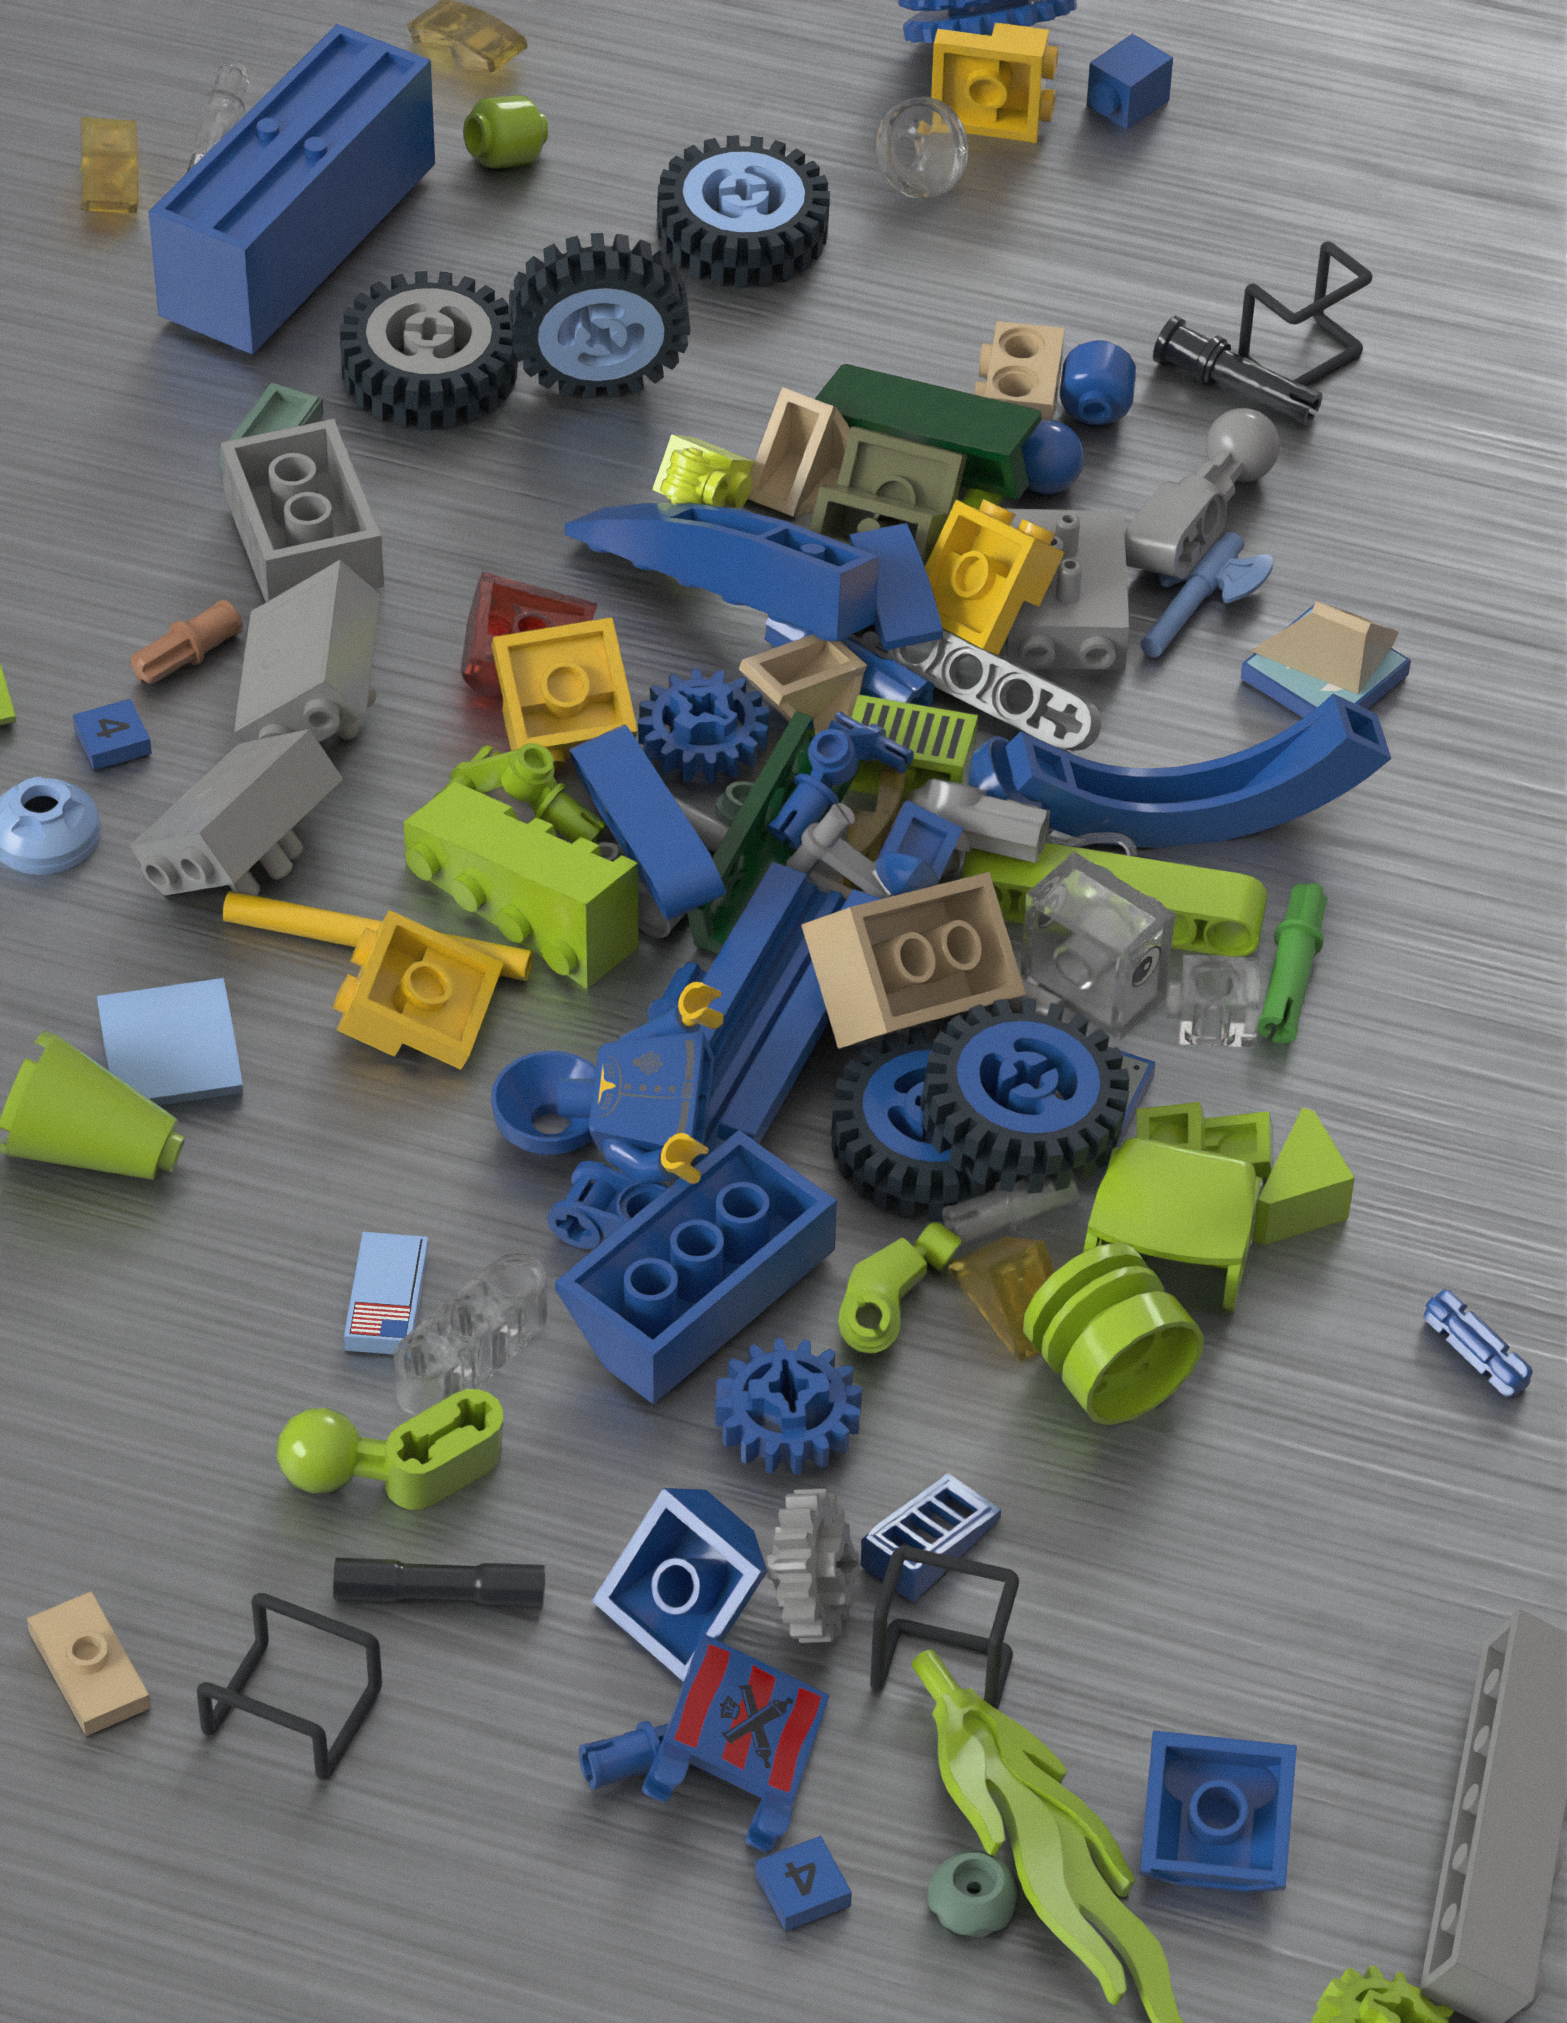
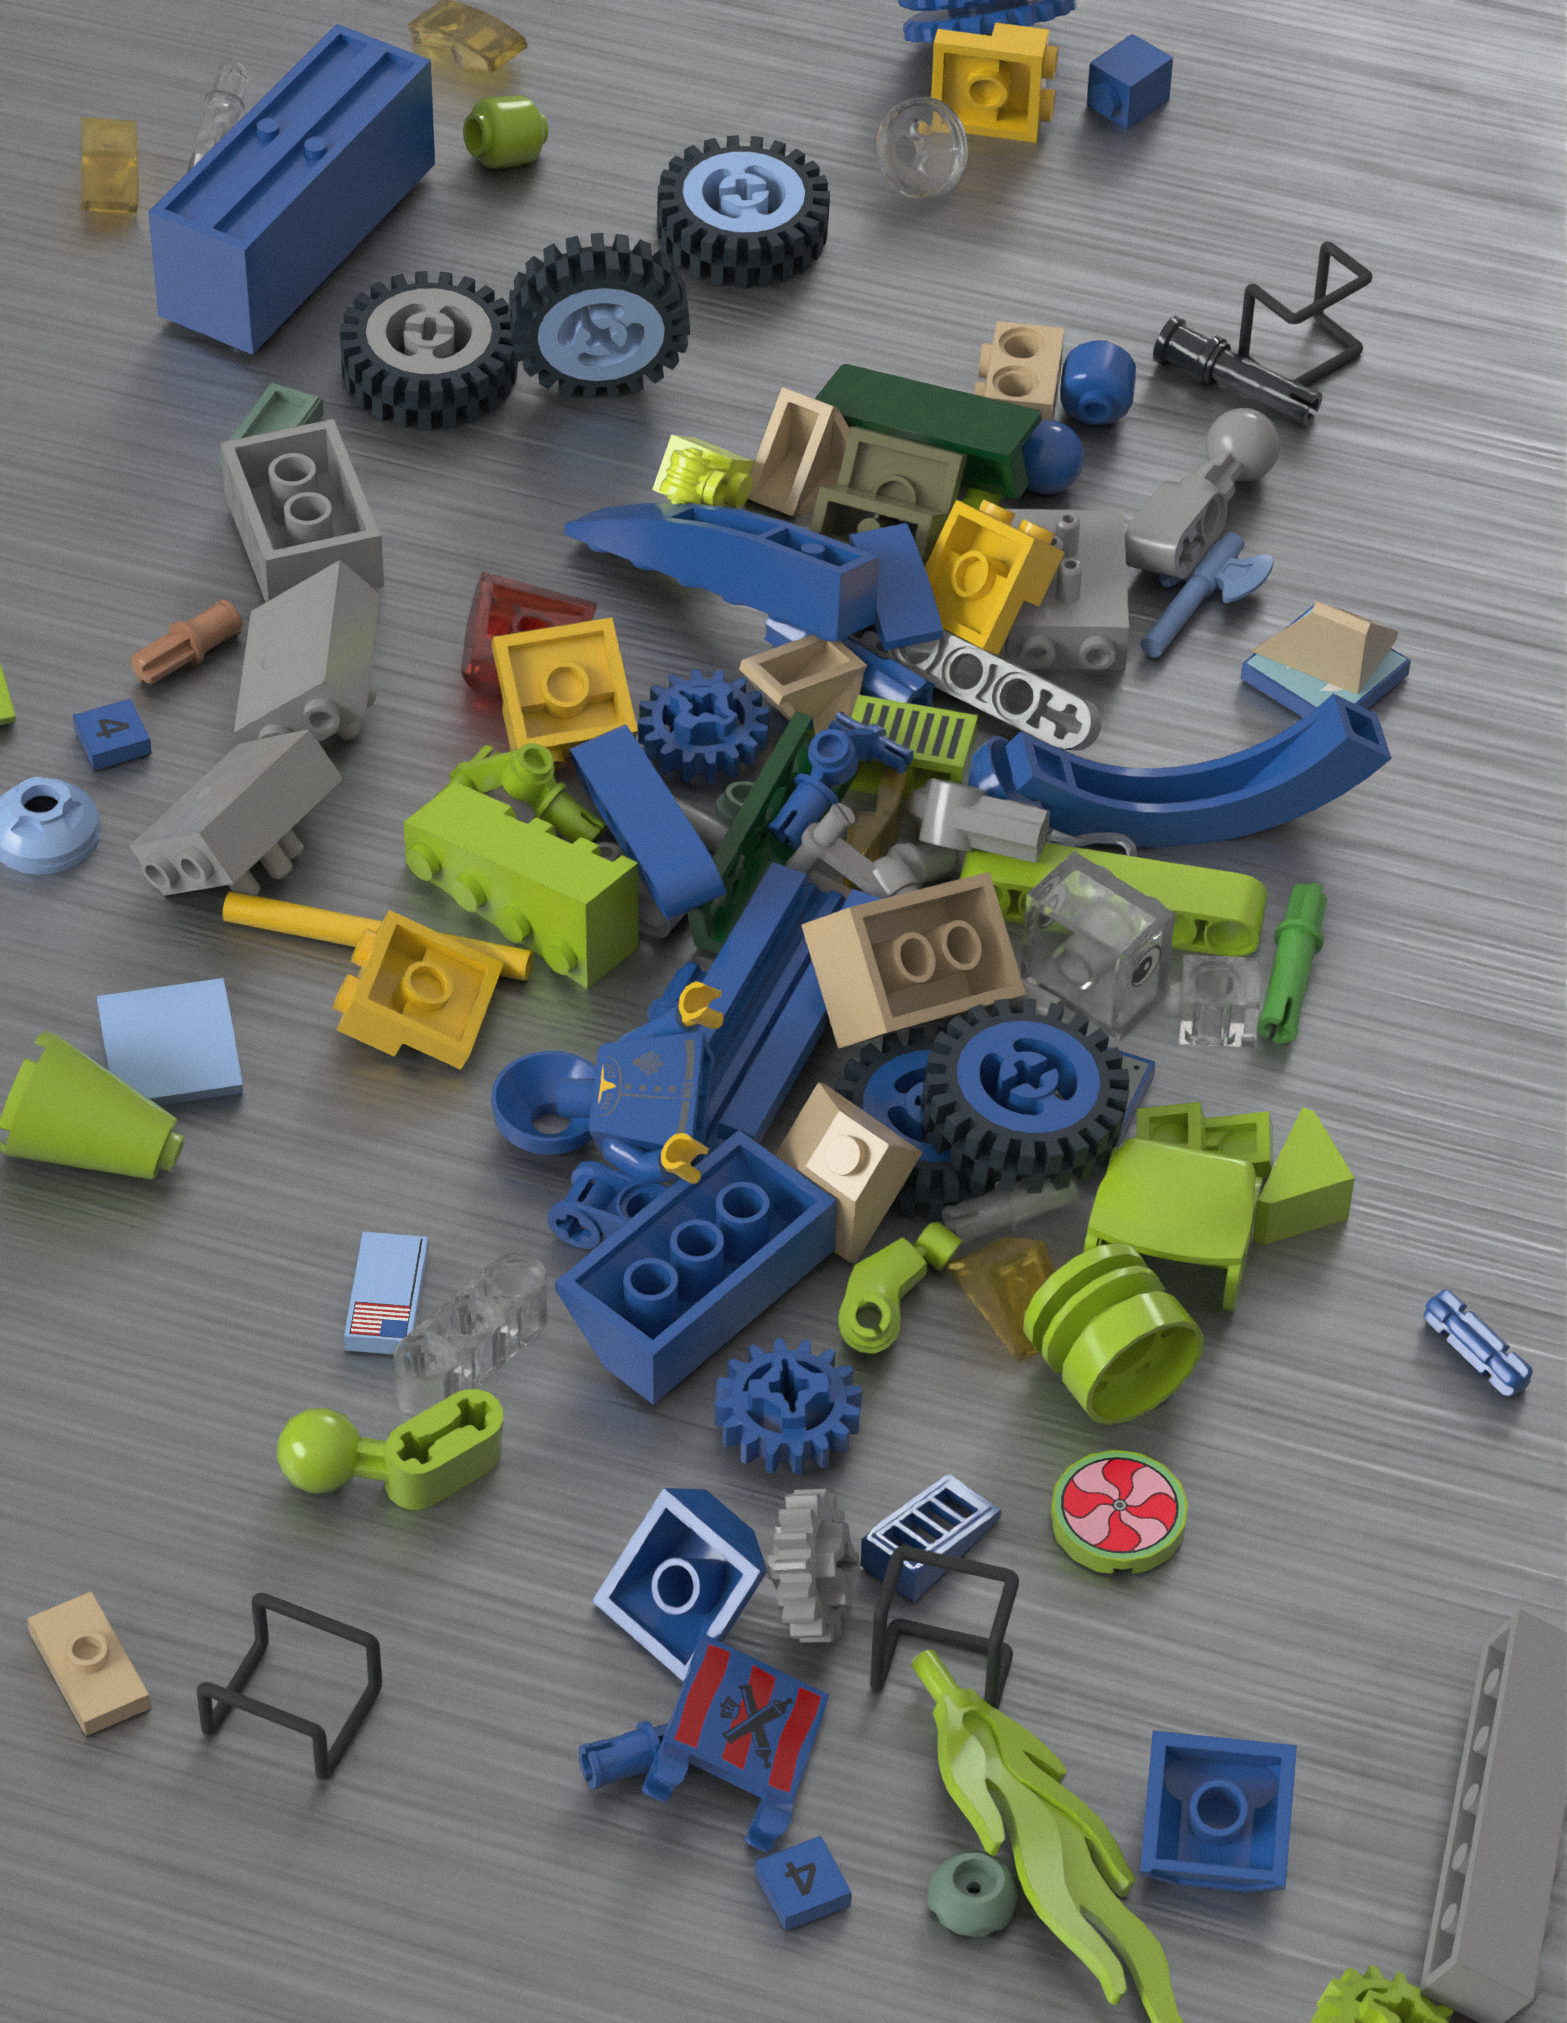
(397, 1580): black piece -> none
(851, 1161): none -> tan slope
(916, 850): blue plate -> none
(1119, 1512): none -> tile

